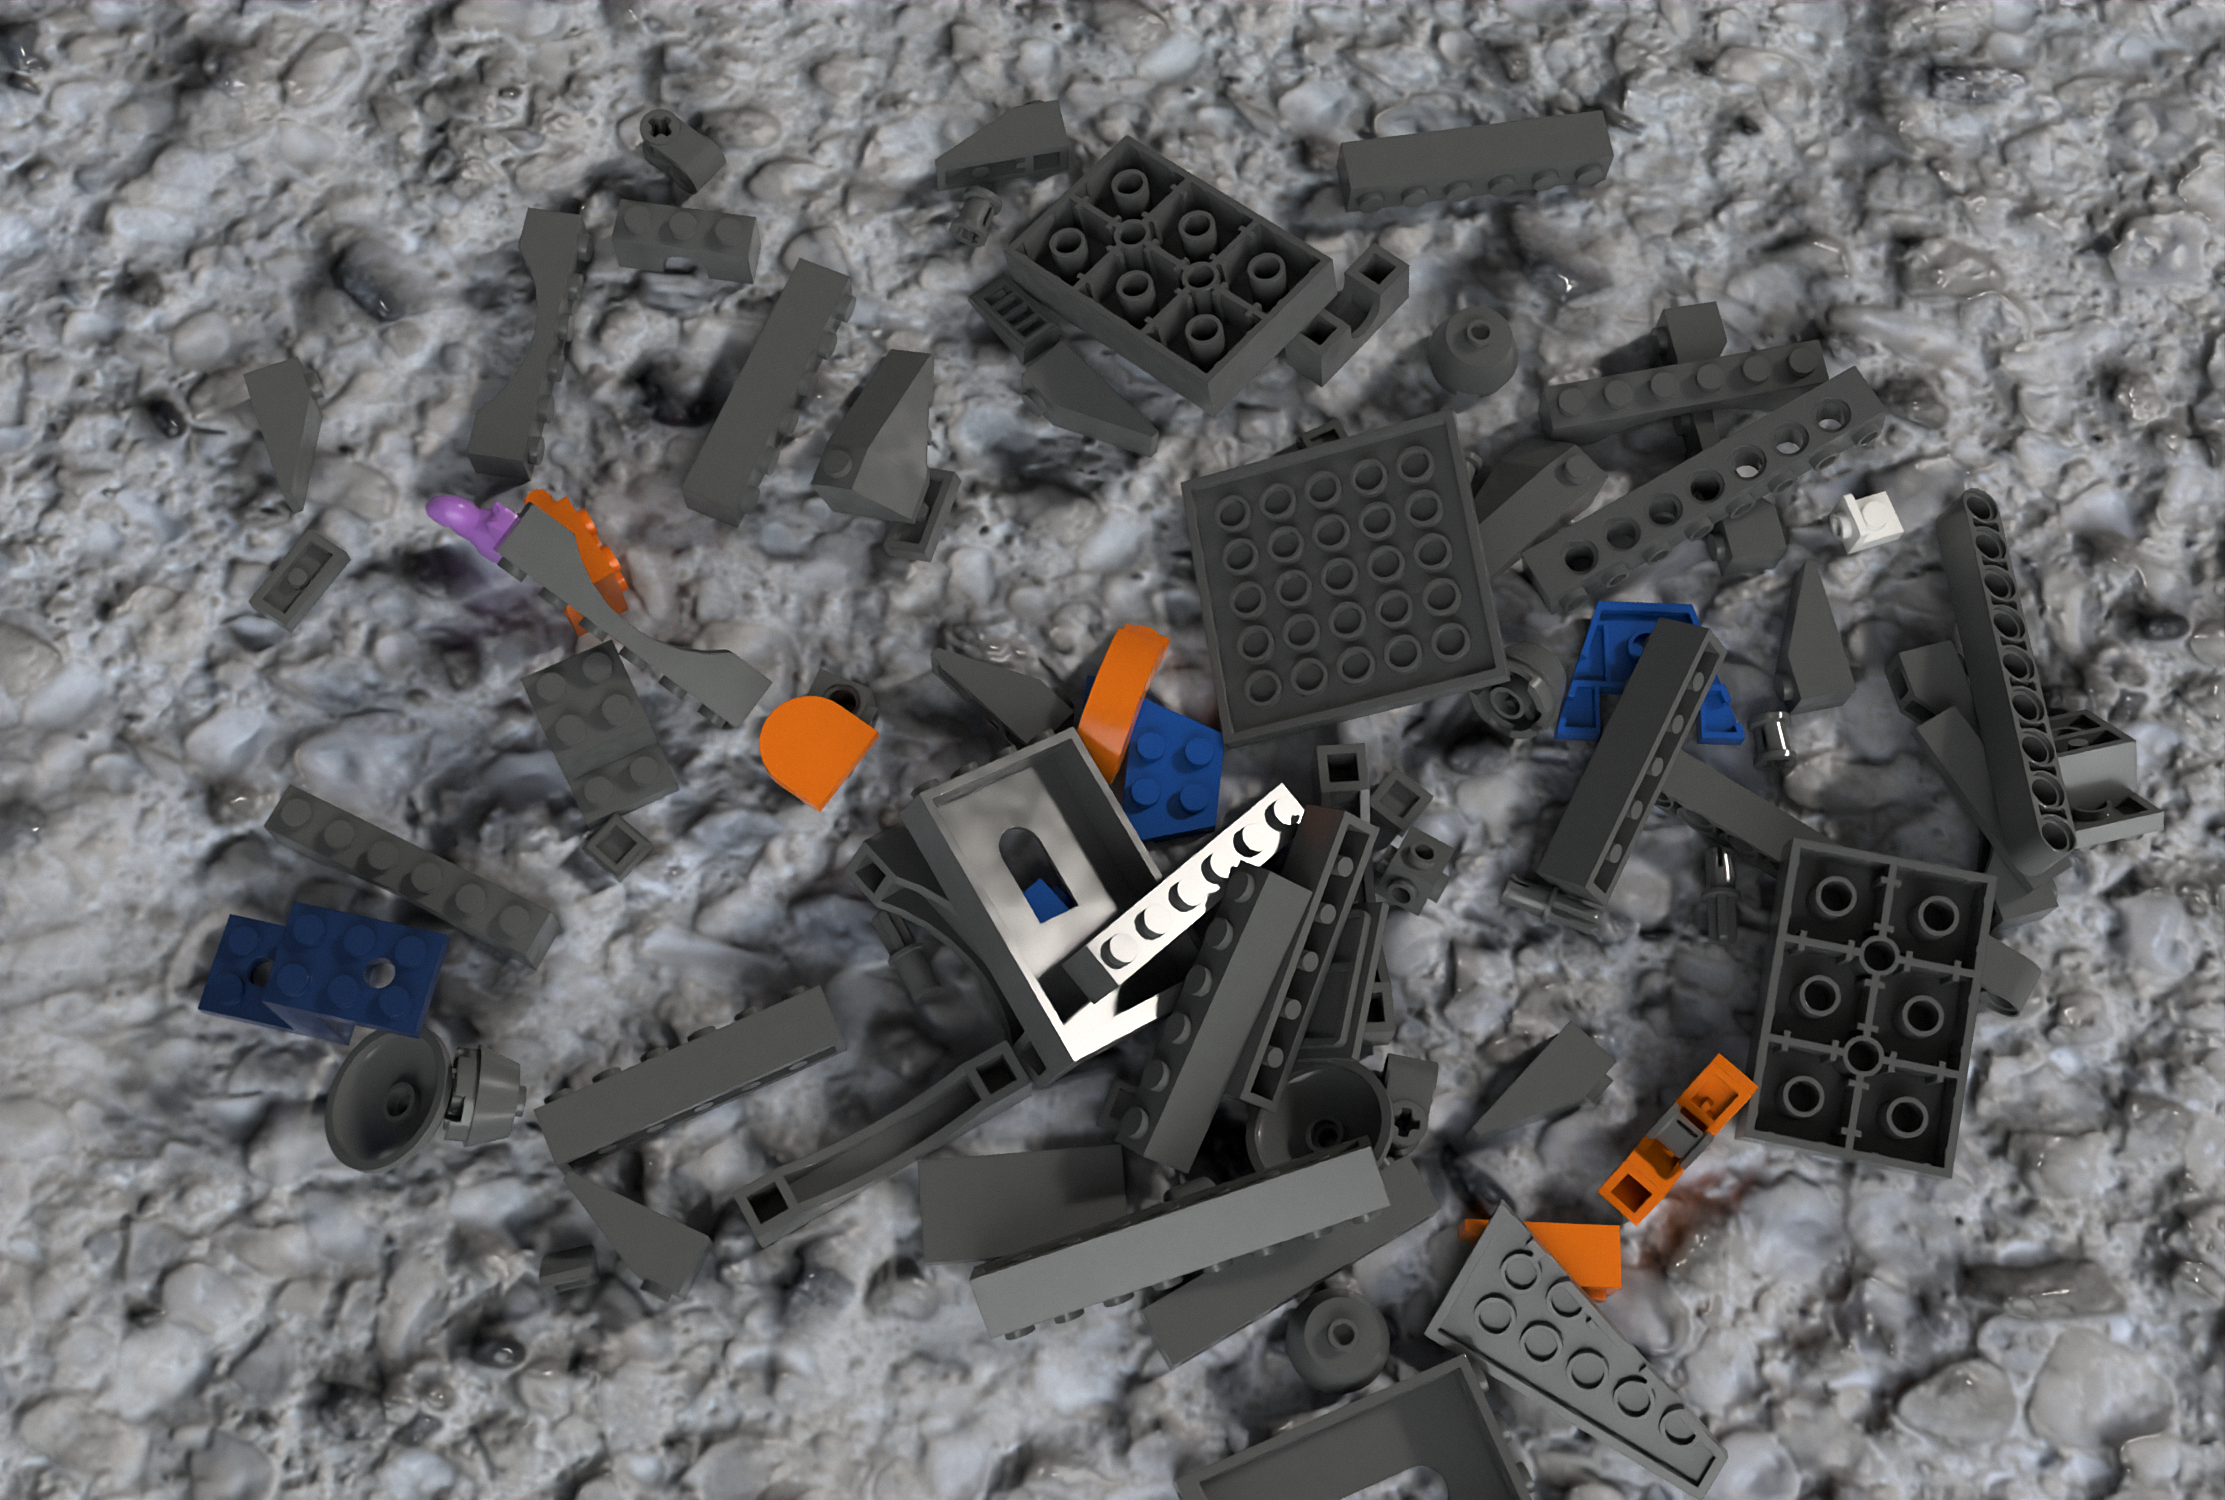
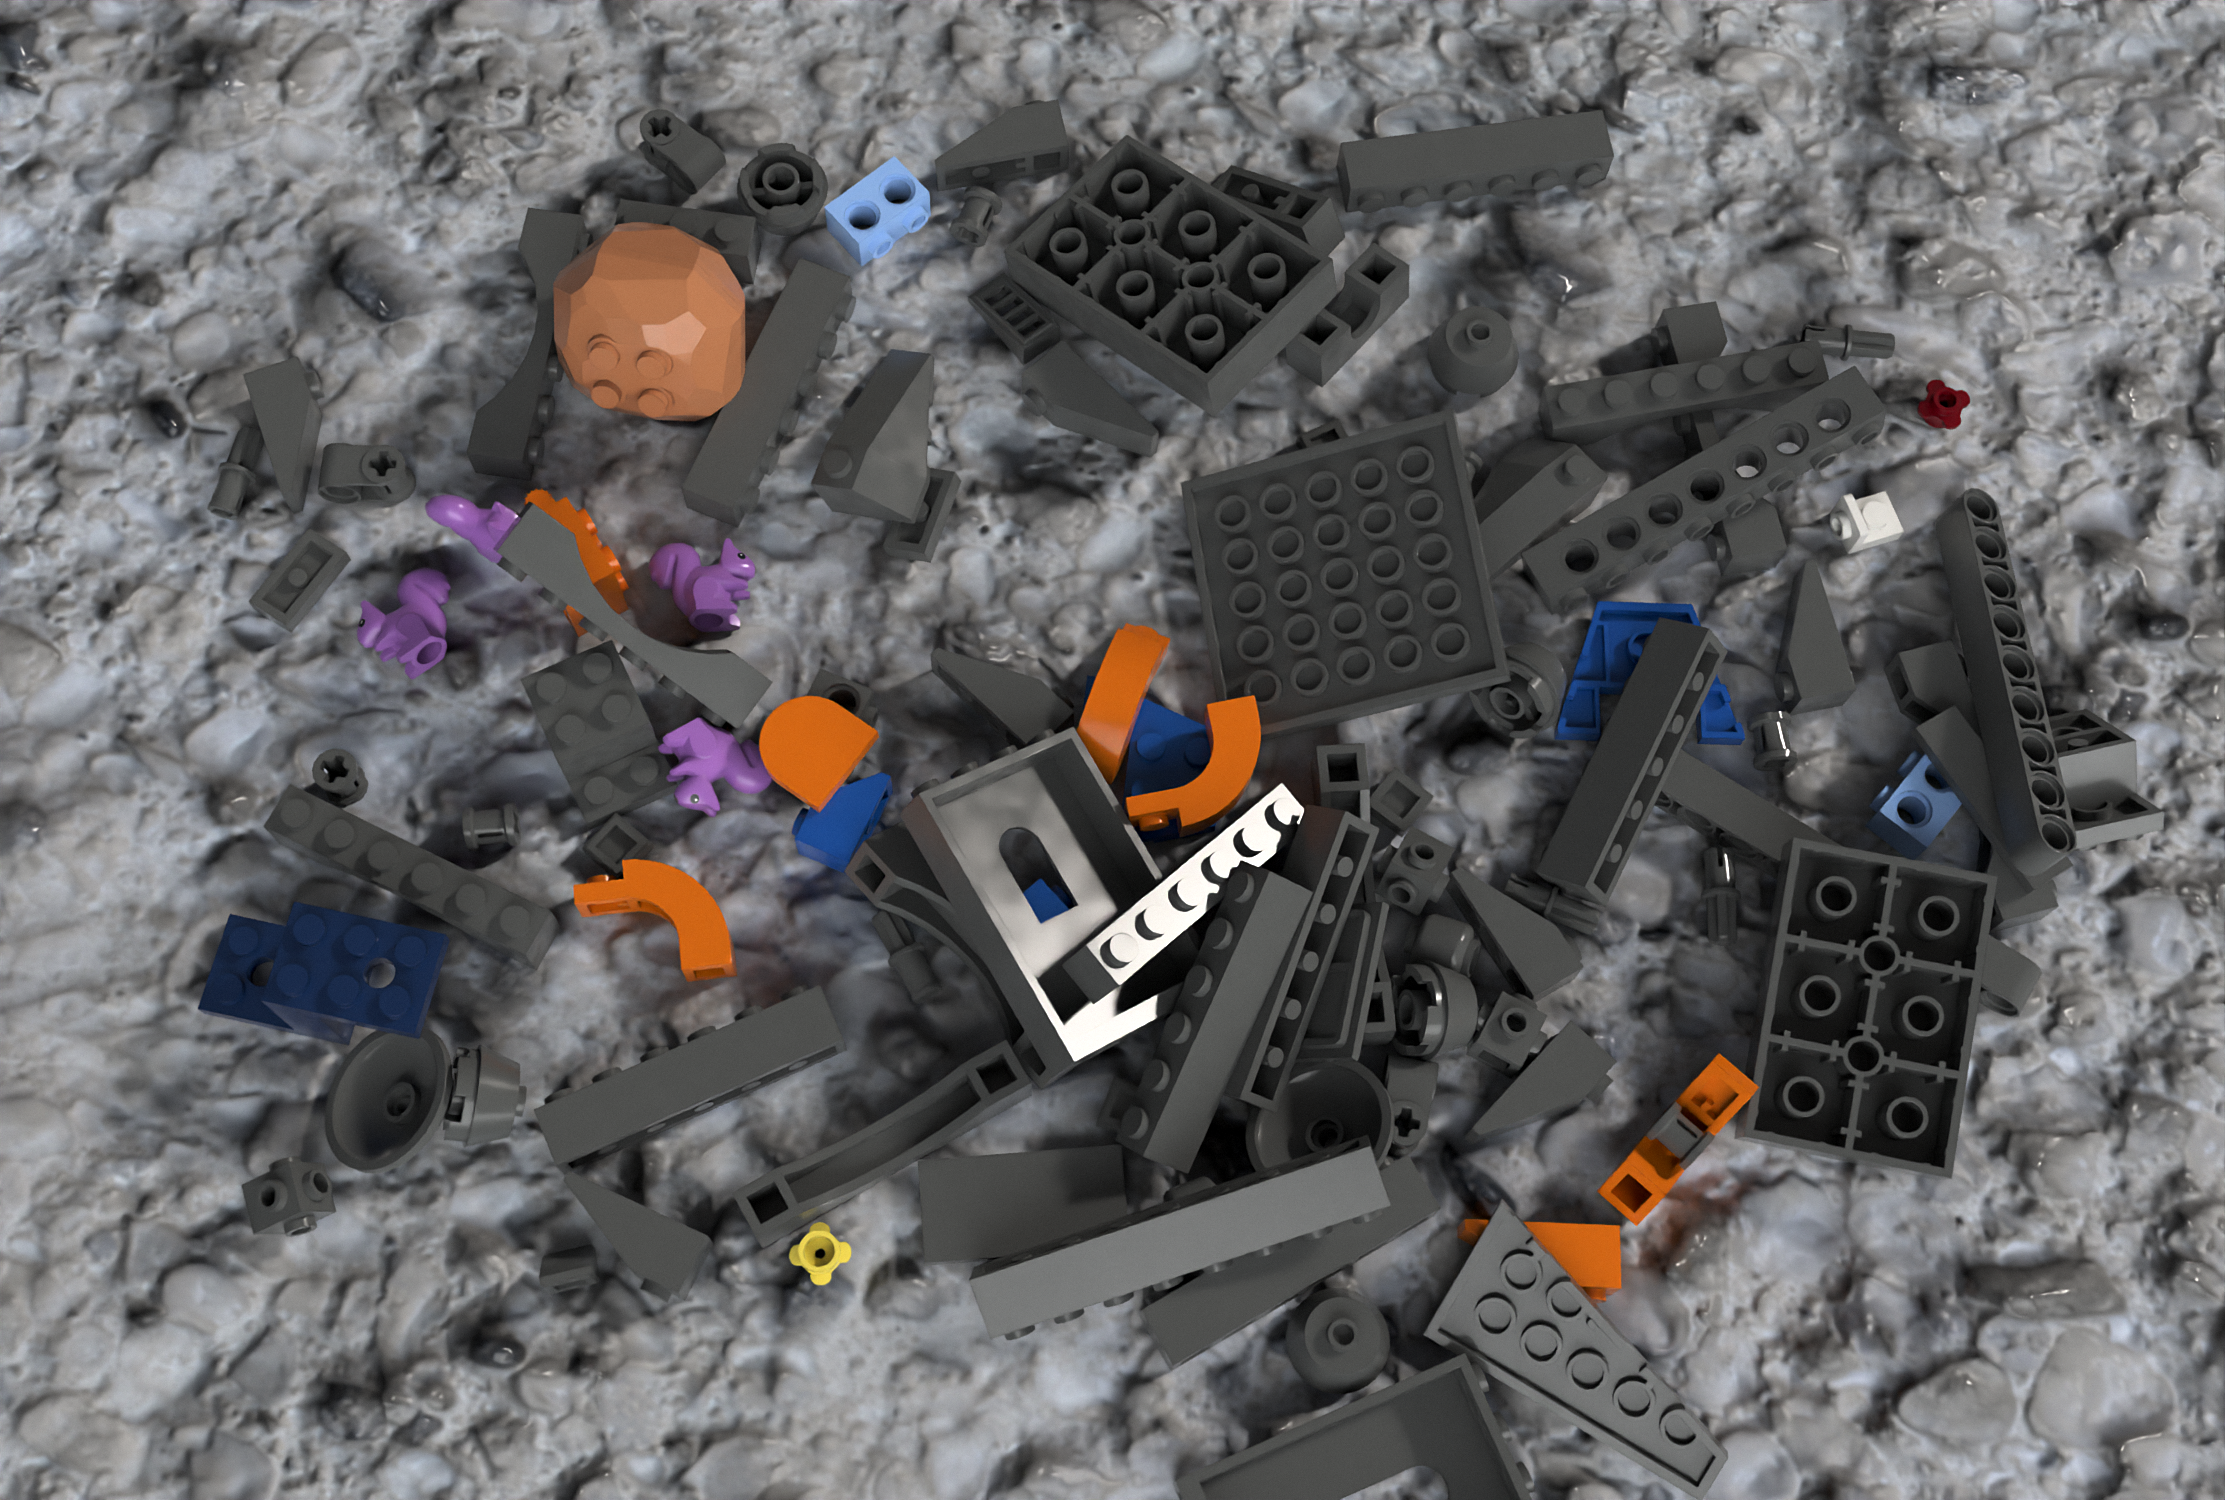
(236, 474): none -> dark grey axle
(289, 1198): none -> dark grey brick
(337, 764): none -> dark grey bush
(362, 472): none -> dark grey piece
(414, 630): none -> medium lavender animal
(491, 826): none -> dark grey bush
(651, 323): none -> nougat rock
(676, 897): none -> orange arch
(704, 591): none -> medium lavender animal
(708, 755): none -> medium lavender animal
(782, 189): none -> dark grey cone
(820, 1238): none -> light yellow plate
(843, 823): none -> blue slope
(871, 205): none -> light blue brick
(1234, 748): none -> orange arch
(1292, 208): none -> dark grey slope
(1432, 1010): none -> dark grey cone
(1445, 943): none -> dark grey head
(1508, 1033): none -> dark grey brick
(1520, 942): none -> dark grey slope
(1850, 342): none -> dark grey axle
(1927, 805): none -> light blue brick
(1938, 415): none -> dark red plate

